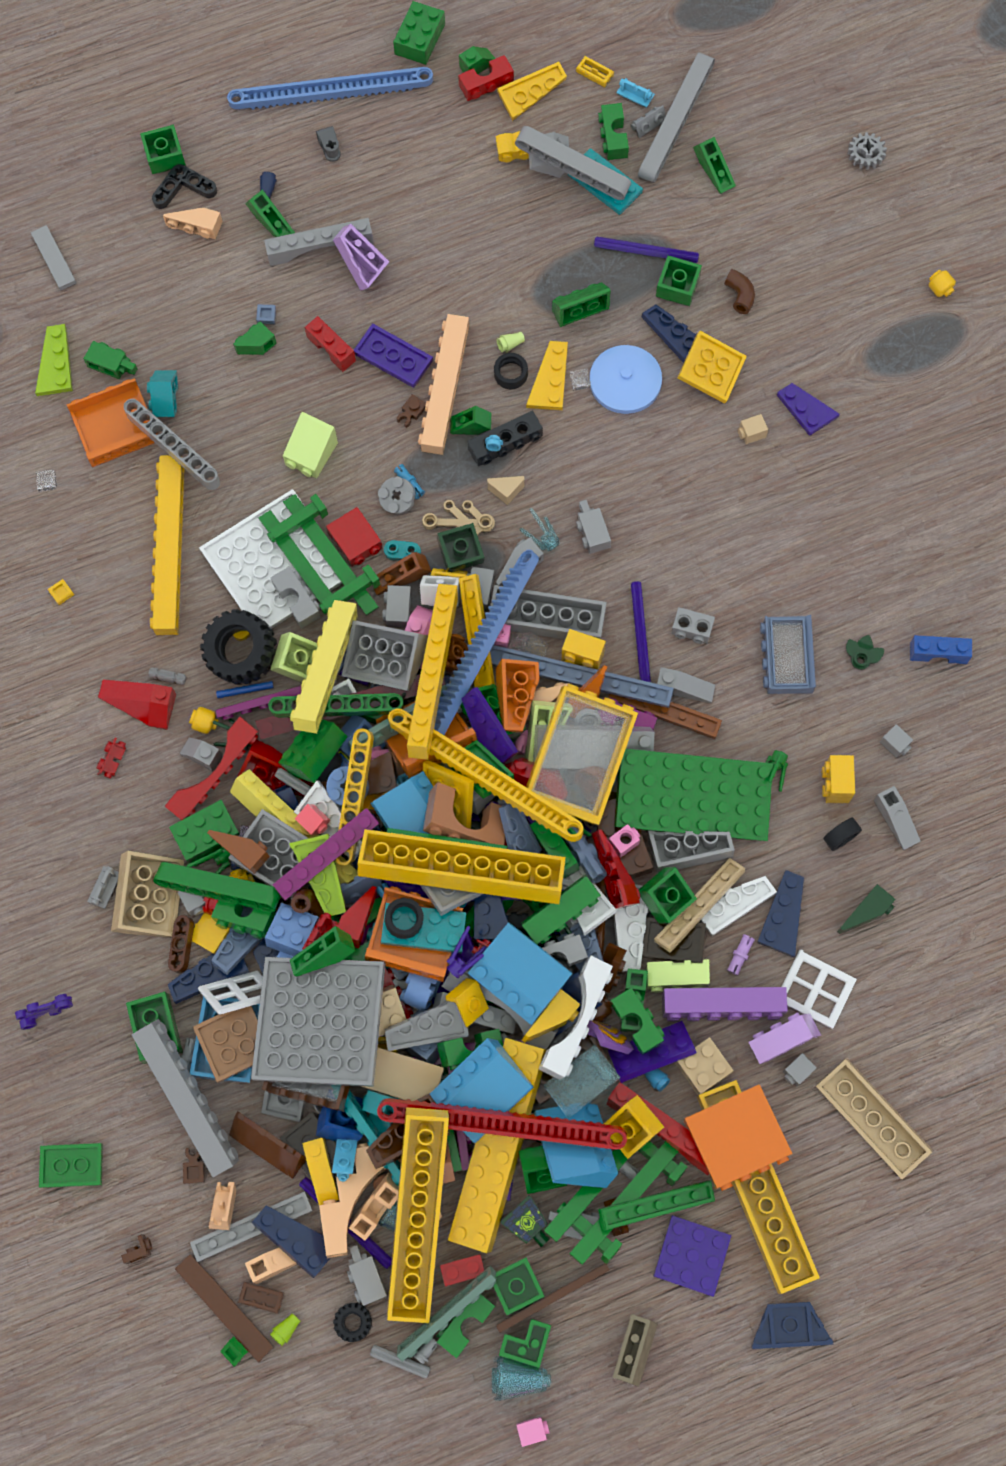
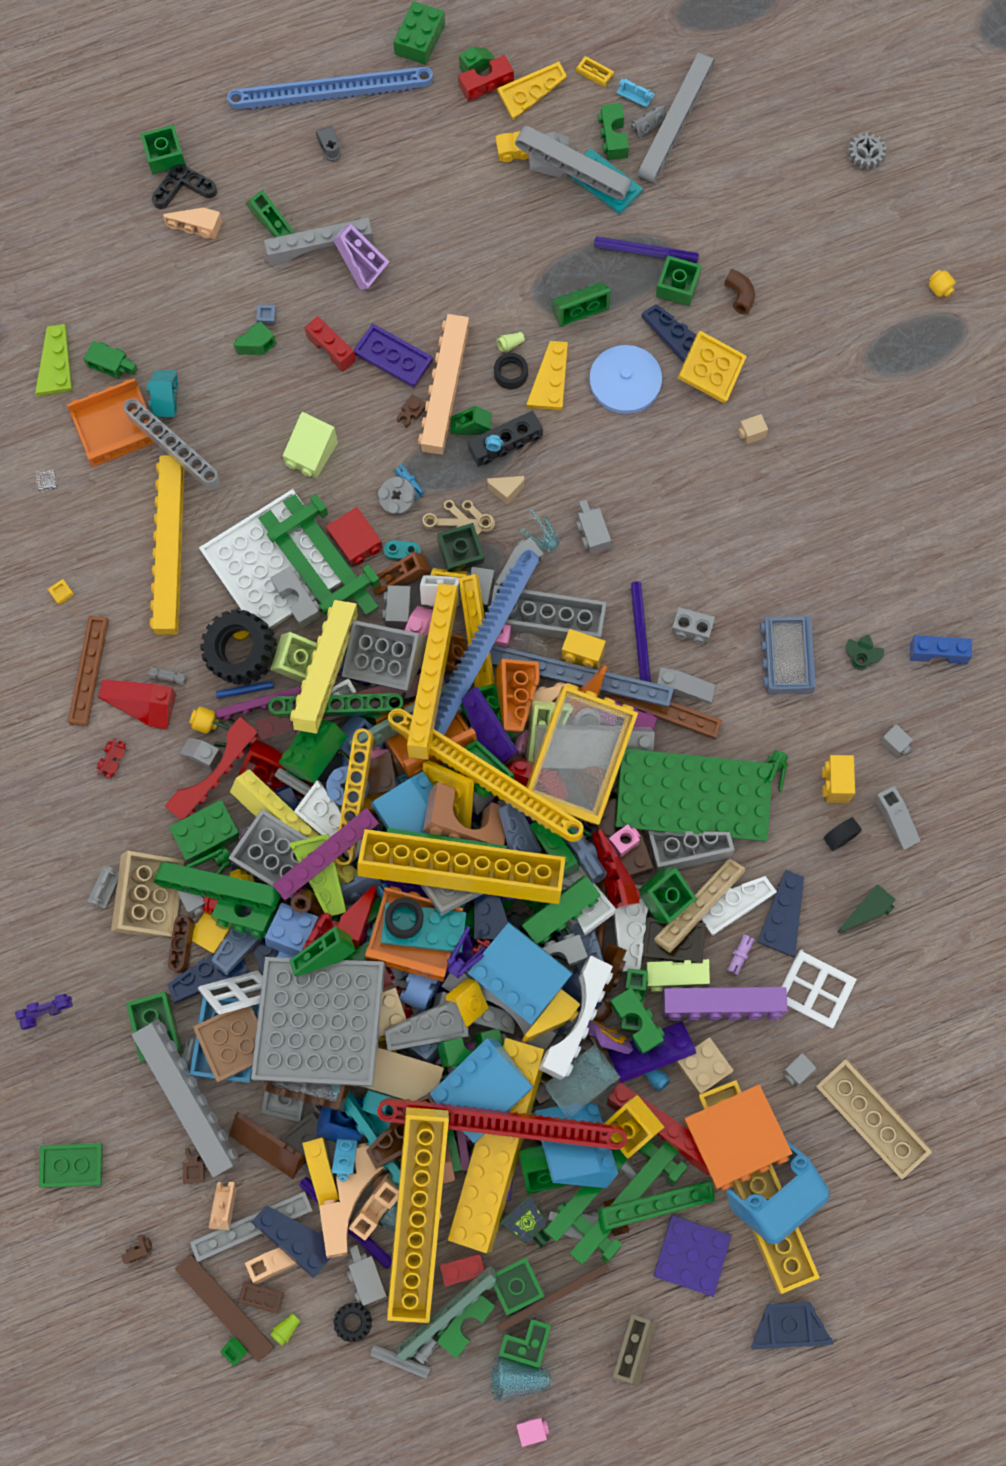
(53, 257): light grey tile -> none
(88, 671): none -> dark orange tile
(245, 850): dark orange slope -> none
(268, 182): dark blue cone -> none
(313, 819): coral brick -> none
(580, 379): clear plate -> none
(714, 164): green slope -> none
(784, 1037): lavender wedge -> none
(786, 1208): none -> dark azure windscreen
(806, 409): dark purple wing -> none

